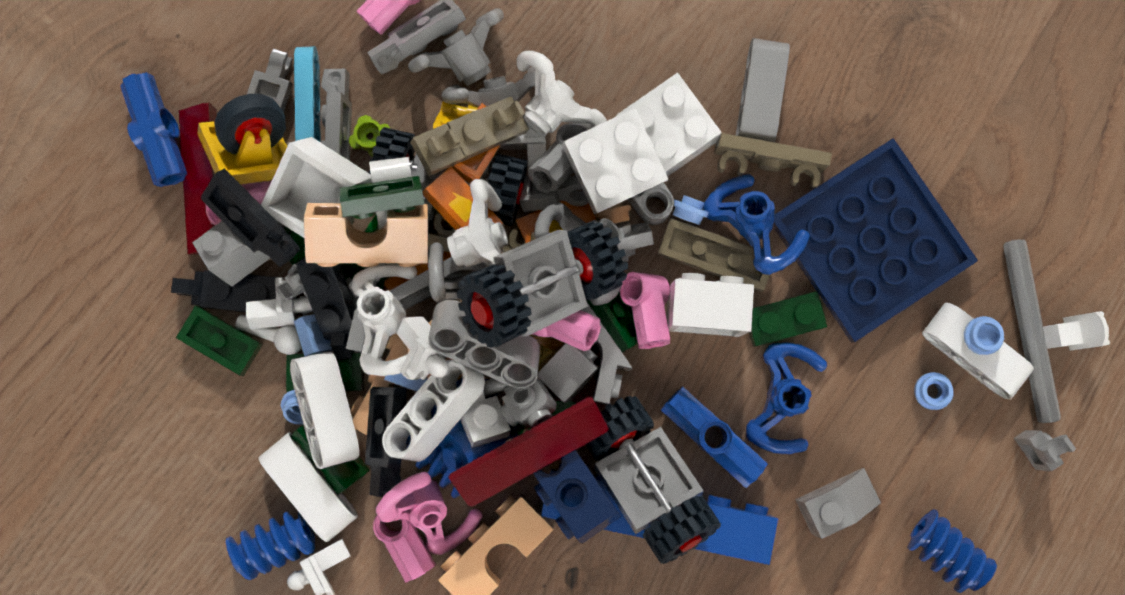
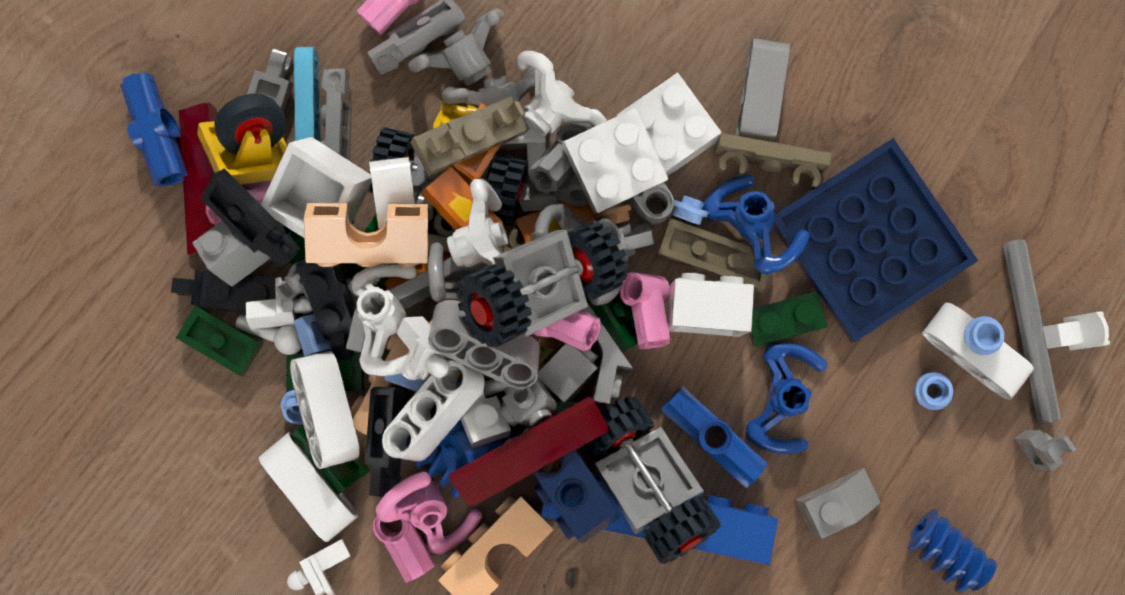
(271, 547): blue piece -> none
(363, 127): lime plate -> none
(395, 195): plate -> none

